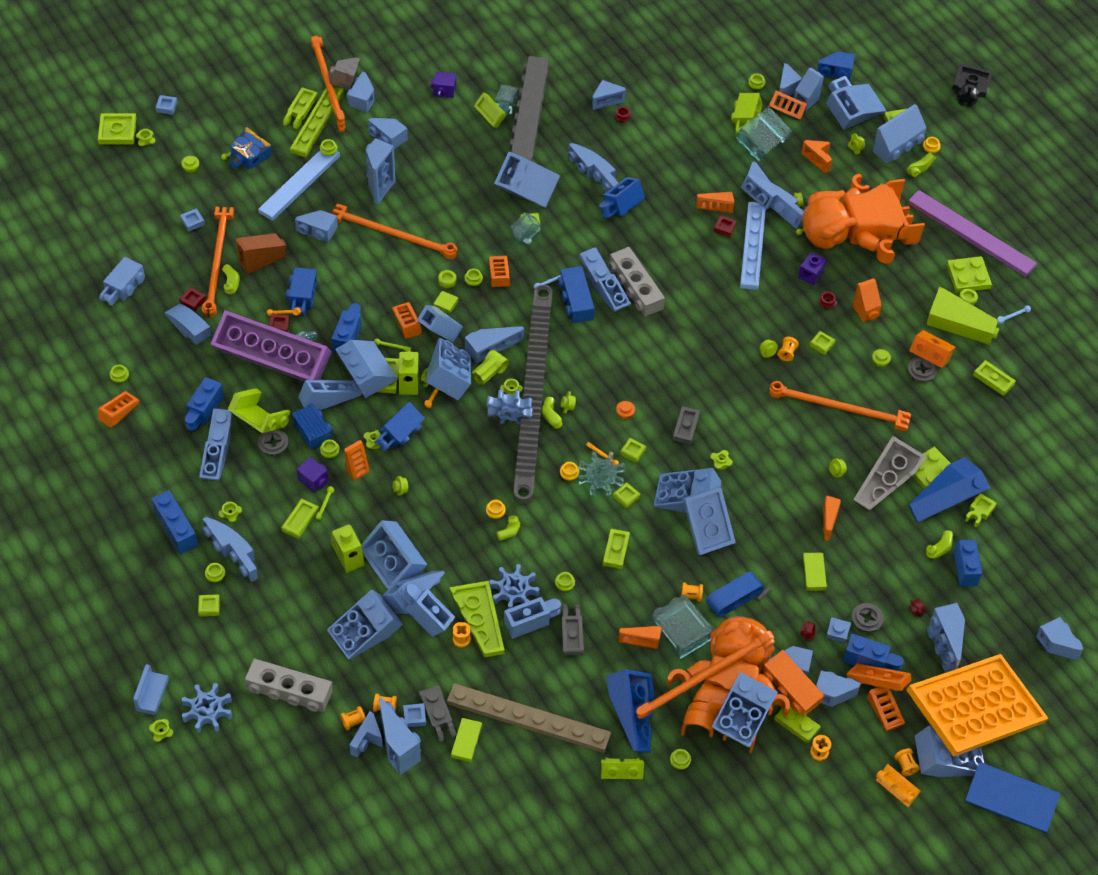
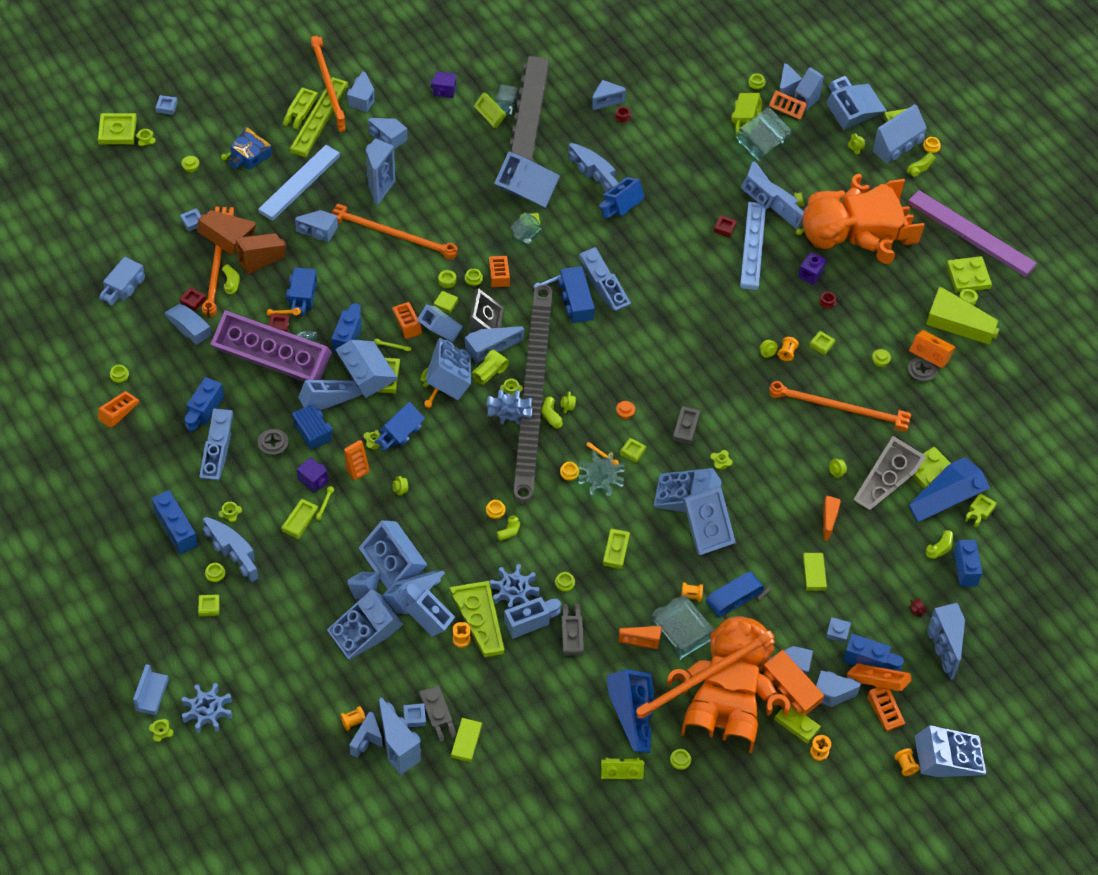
(225, 229): none -> dark orange slope
(245, 407): lime panel -> none
(281, 676): light grey brick -> none
(328, 147): lime plate -> none
(329, 449): lime plate -> none
(344, 72): flat silver slope -> none
(344, 542): lime torso -> none
(363, 583): none -> medium blue slope
(376, 707): light orange bush -> none
(408, 367): lime torso -> none
(485, 312): none -> dark grey slope
(529, 718): dark tan plate -> none
(626, 495): lime tile -> none
(636, 281): light grey brick -> none
(716, 202): orange slope -> none
(744, 709): medium blue slope -> none
(808, 630): dark red plate -> none
(817, 153): orange slope -> none
(837, 65): blue slope -> none
(861, 611): dark grey gear -> none
(867, 300): orange slope -> none
(897, 785): light orange hinge -> none
(971, 84): black plate -> none
(977, 704): light orange plate -> none
(994, 378): lime plate -> none
(1001, 319): light blue hinge -> none
(1012, 797): blue tile -> none
(1059, 640): medium blue slope -> none

